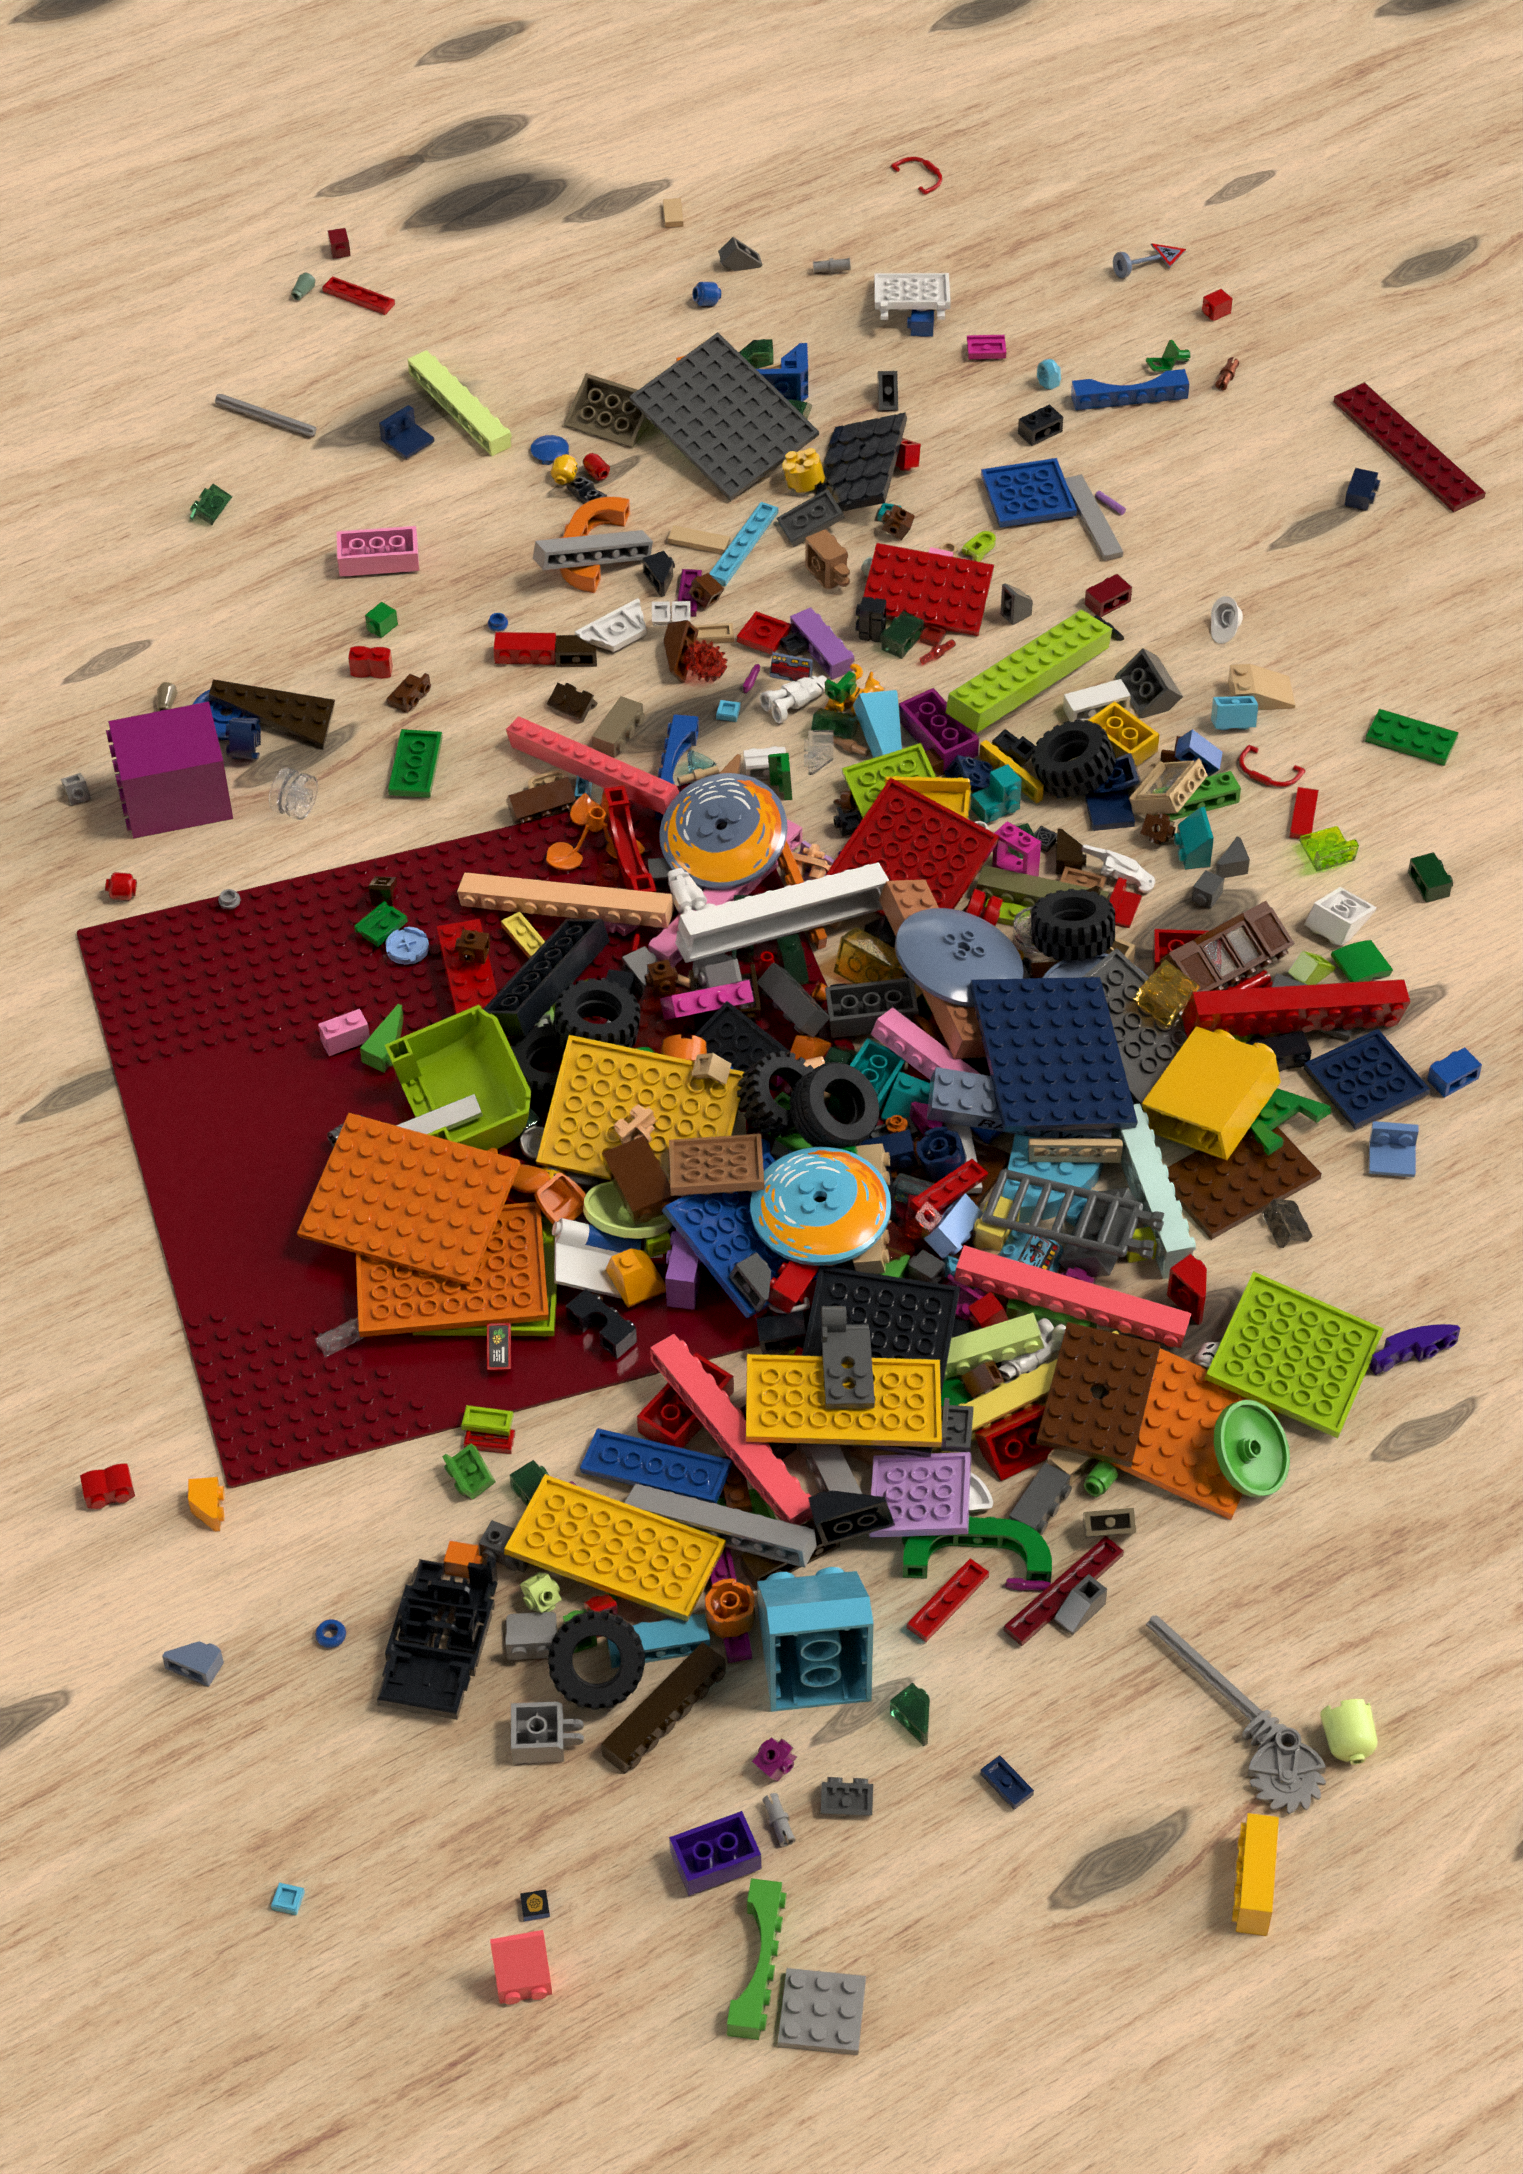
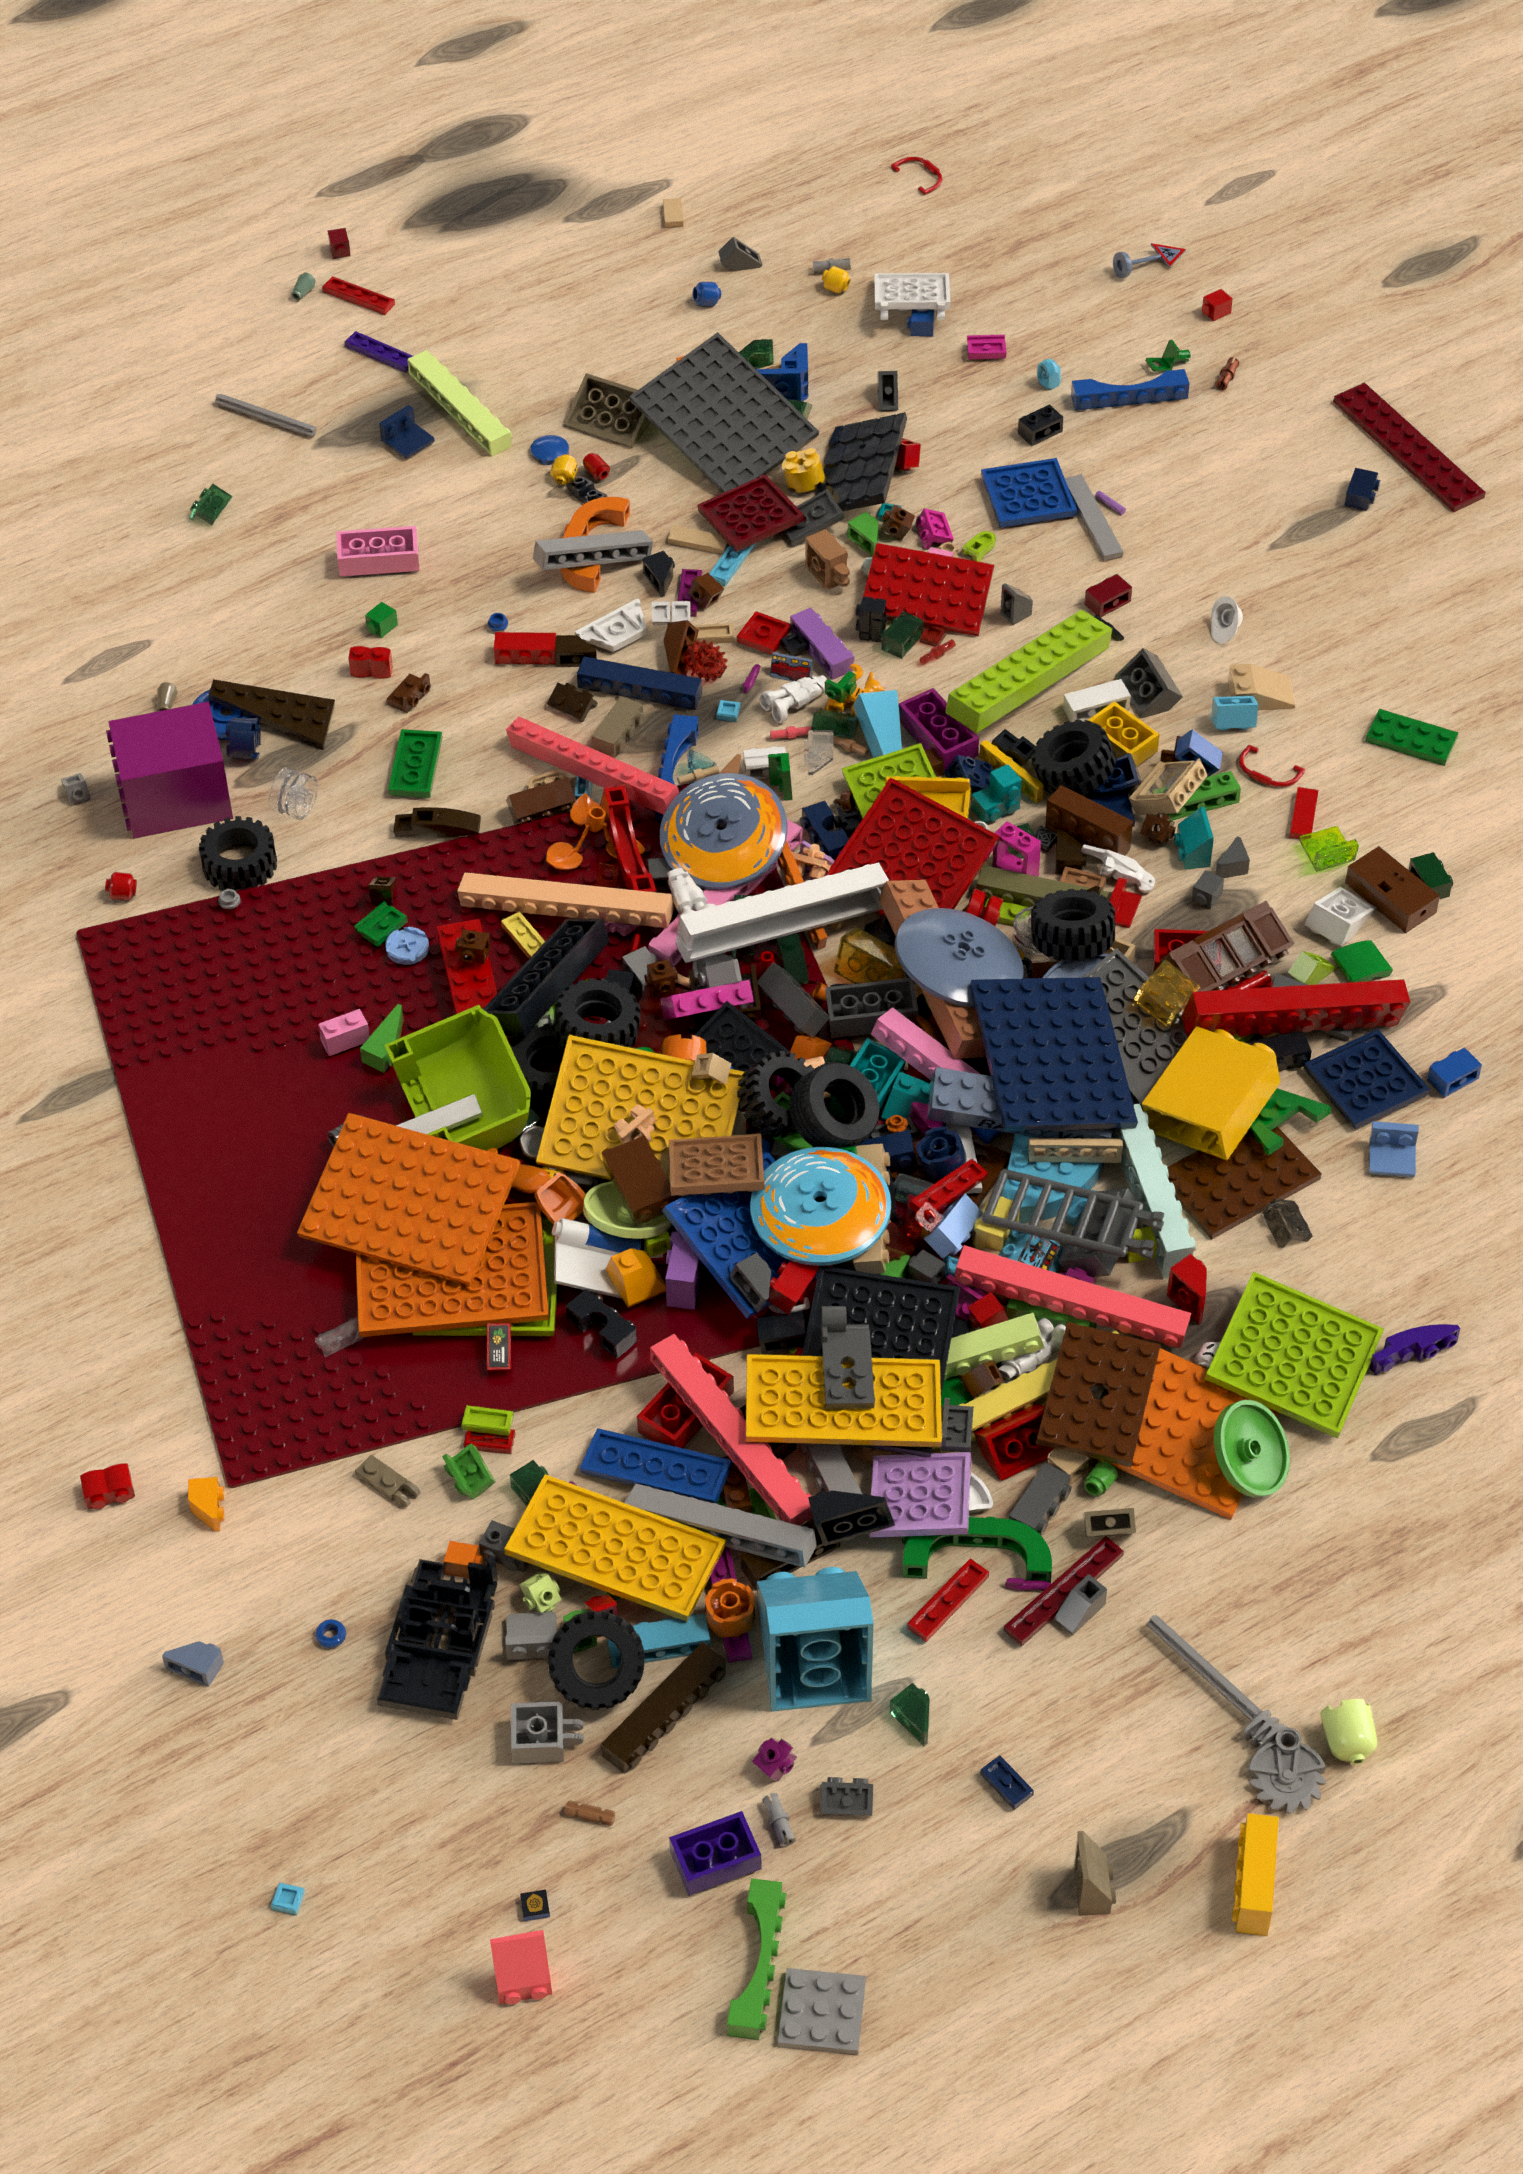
(240, 872): none -> black tyre
(378, 351): none -> dark purple tile
(386, 1480): none -> dark tan hinge
(442, 821): none -> dark brown slope
(590, 1813): none -> medium nougat axle
(639, 683): none -> dark blue brick
(750, 512): none -> dark red plate
(790, 732): none -> coral bar
(818, 821): none -> dark blue arch
(836, 280): none -> yellow head
(864, 532): none -> bright green slope
(933, 527): none -> dark pink bracket
(1088, 821): none -> reddish brown brick
(1092, 1878): none -> dark tan slope
(1392, 889): none -> reddish brown brick

